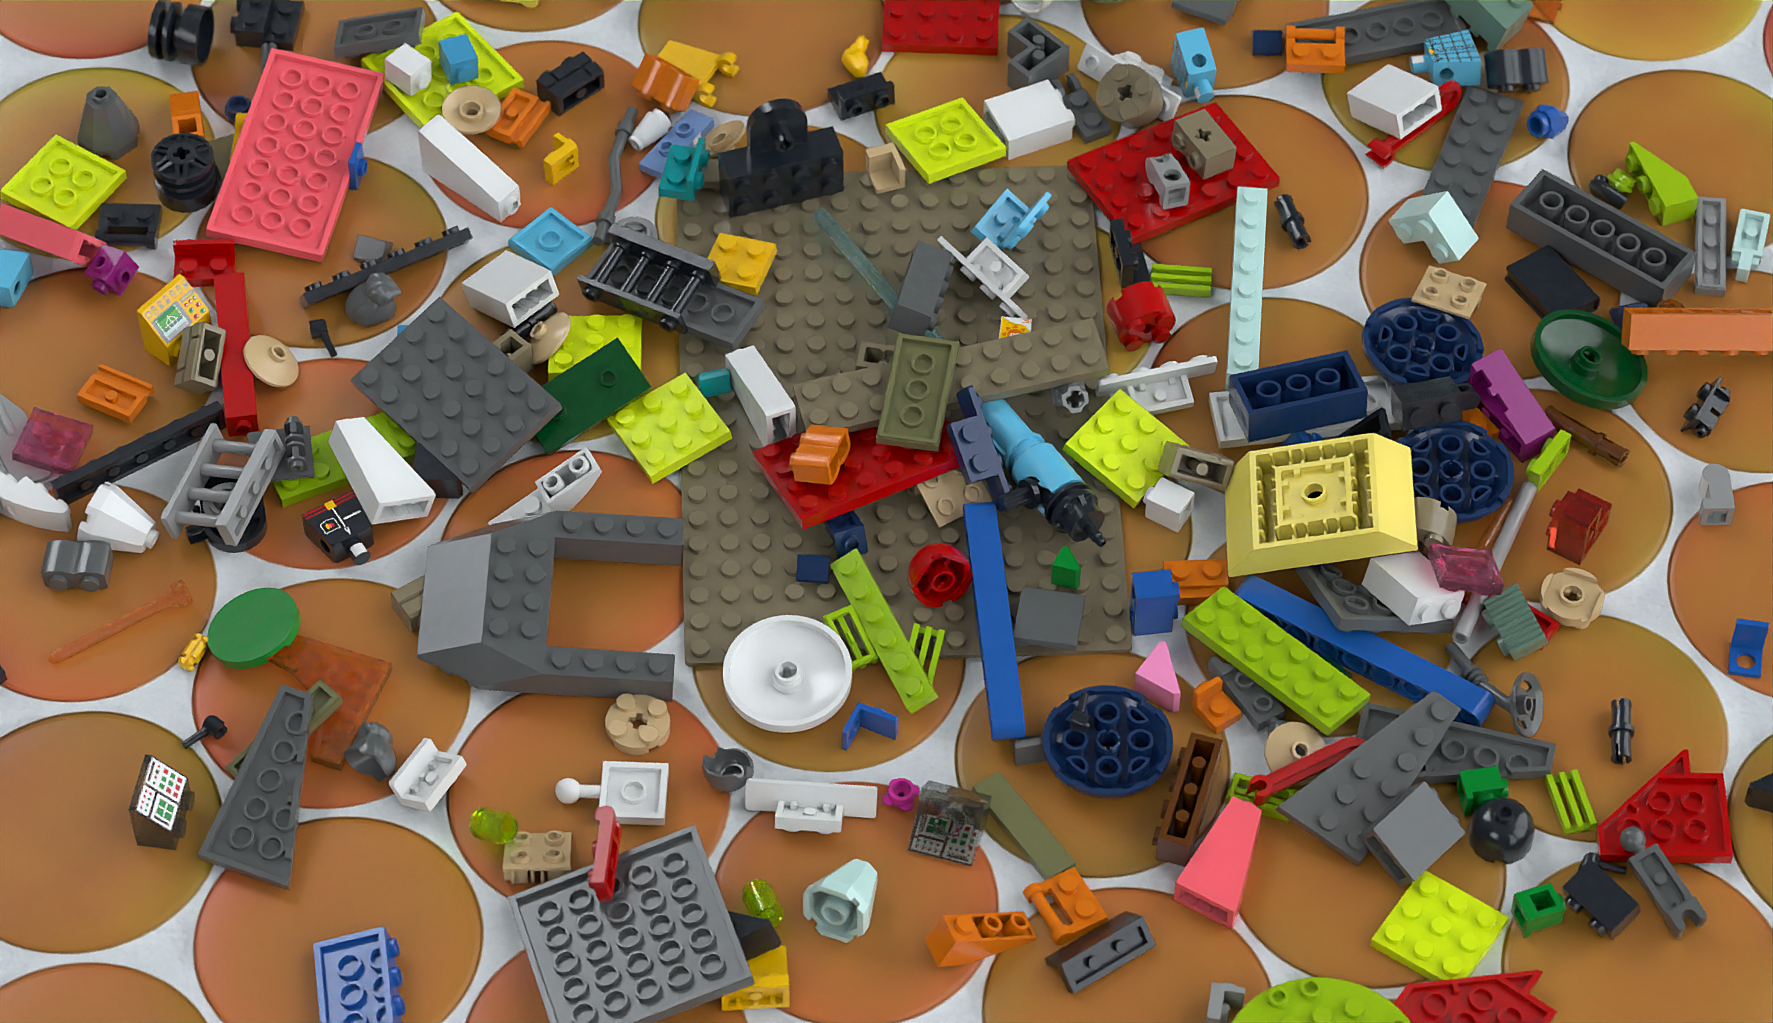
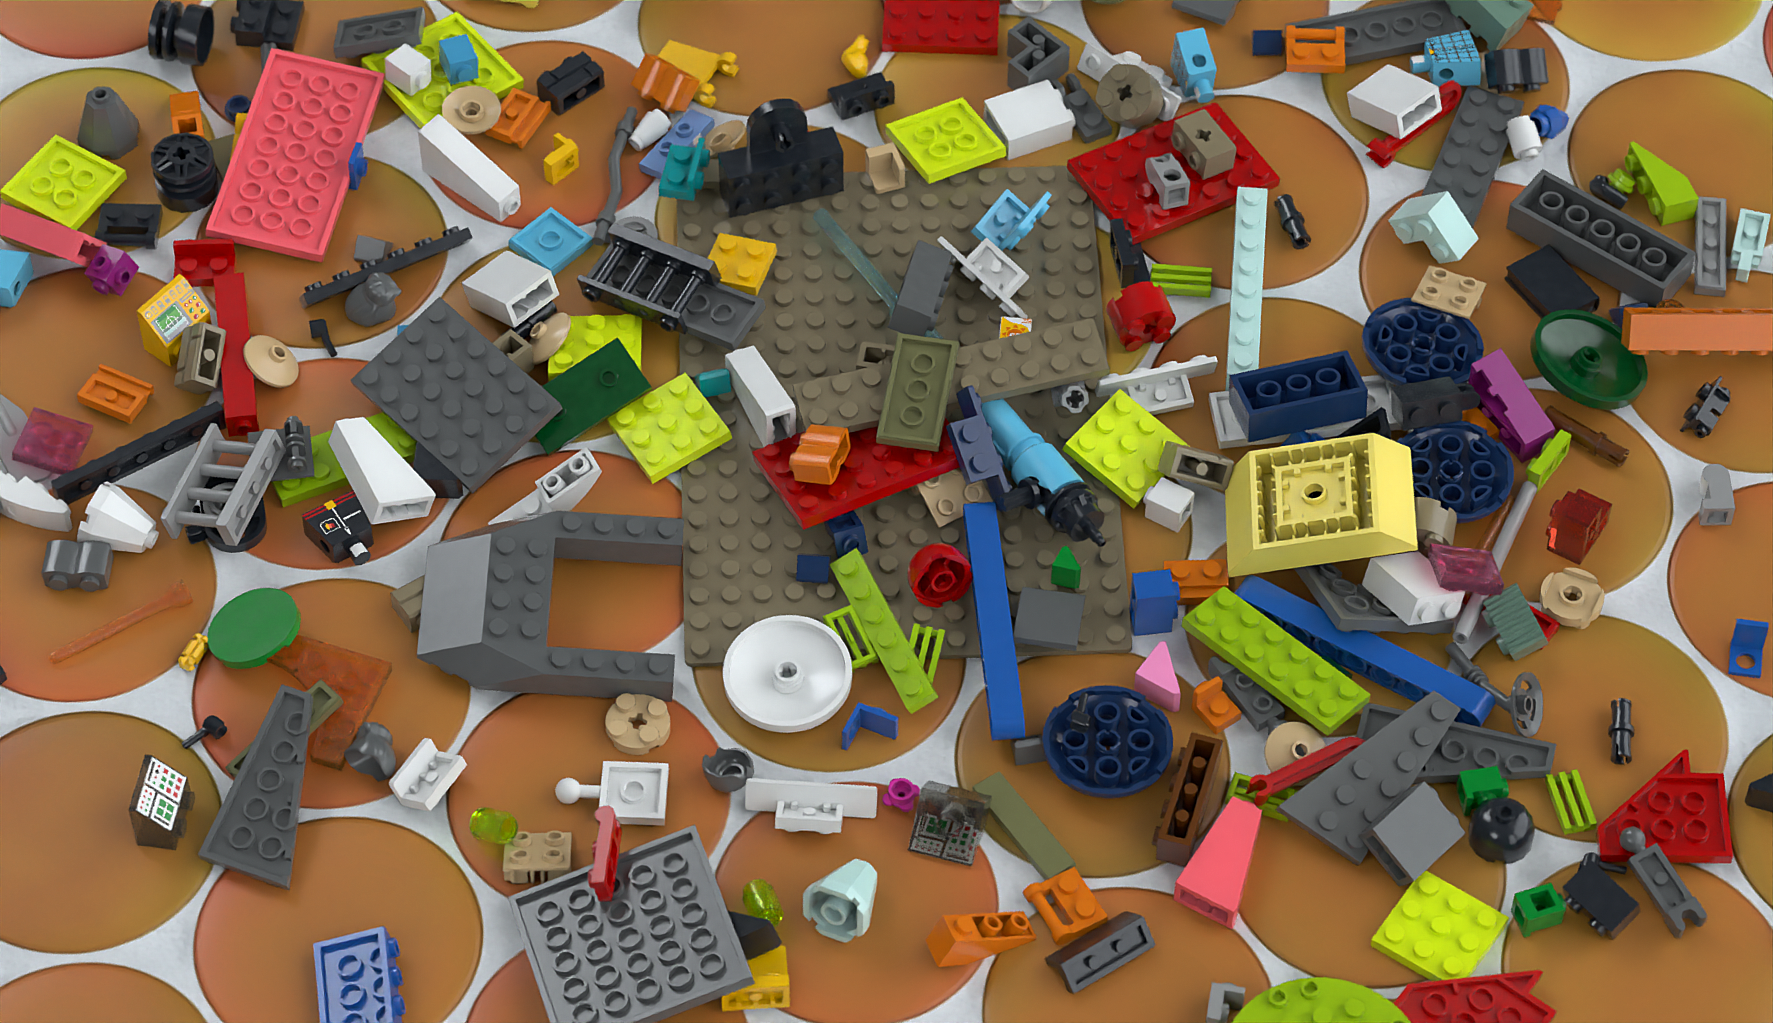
(1524, 138): none -> white brick

